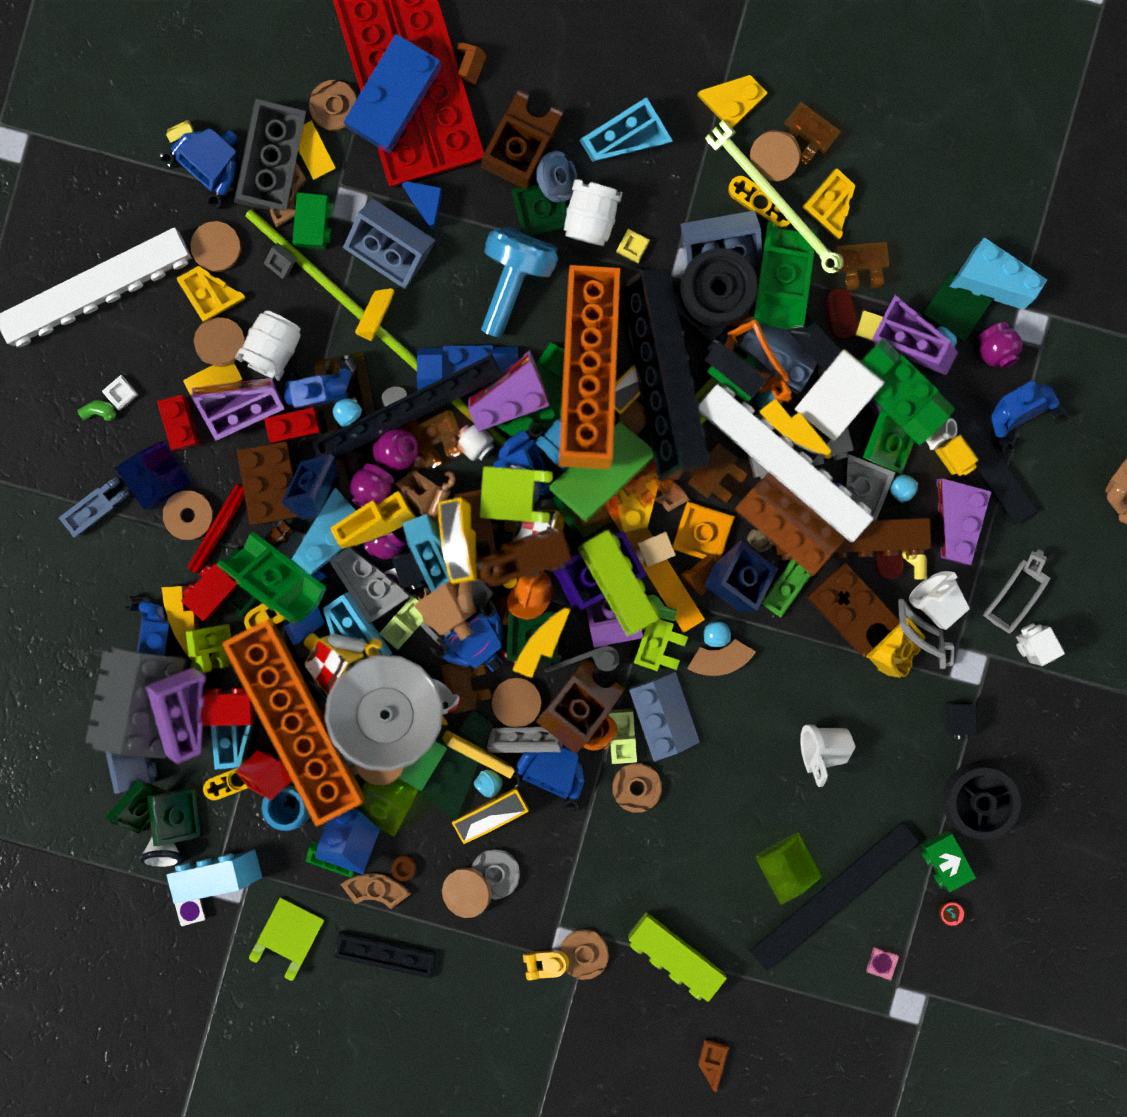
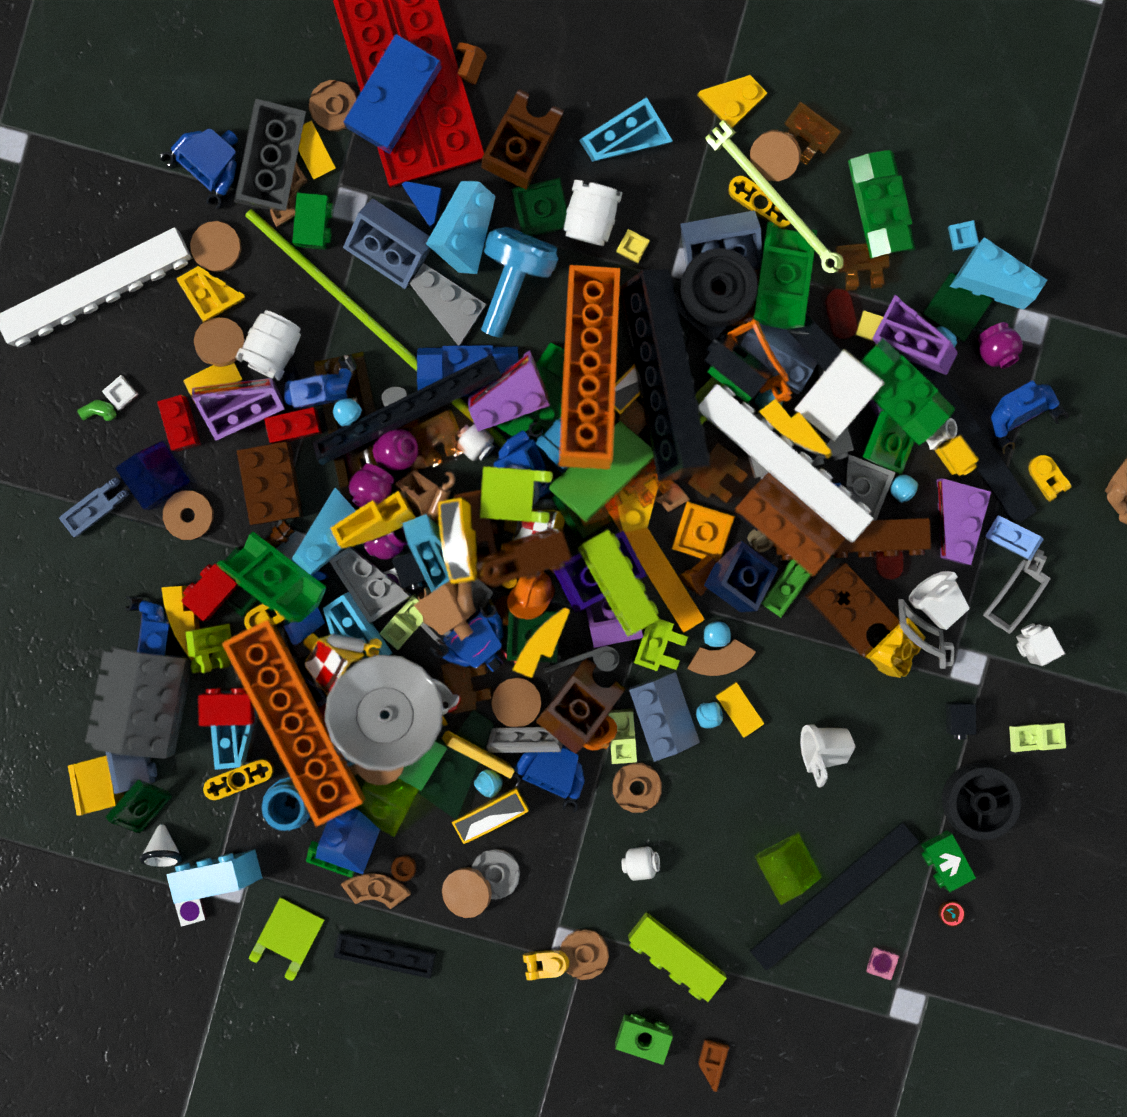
(92, 786): none -> yellow slope
(174, 816): dark green tile -> none
(177, 712): medium lavender wedge -> none
(178, 130): light yellow tile -> none
(217, 529): red axle -> none
(264, 774): red brick -> none
(280, 260): dark grey plate -> none
(310, 486): dark blue slope -> none
(374, 313): yellow slope -> none
(448, 302): none -> light grey wing
(463, 227): none -> medium azure wedge
(546, 176): sand blue tile -> none
(641, 863): none -> white head
(654, 549): tan brick -> none
(654, 1049): none -> bright green brick
(663, 612): bright green arm -> none
(709, 715): none -> medium azure piece
(739, 709): none -> yellow tile
(831, 202): yellow wing -> none
(882, 203): none -> green piece
(919, 563): light yellow arm -> none
(963, 235): none -> medium azure tile
(1014, 537): none -> light blue plate
(1037, 737): none -> yellowish green slope
(1042, 469): none -> yellow plate

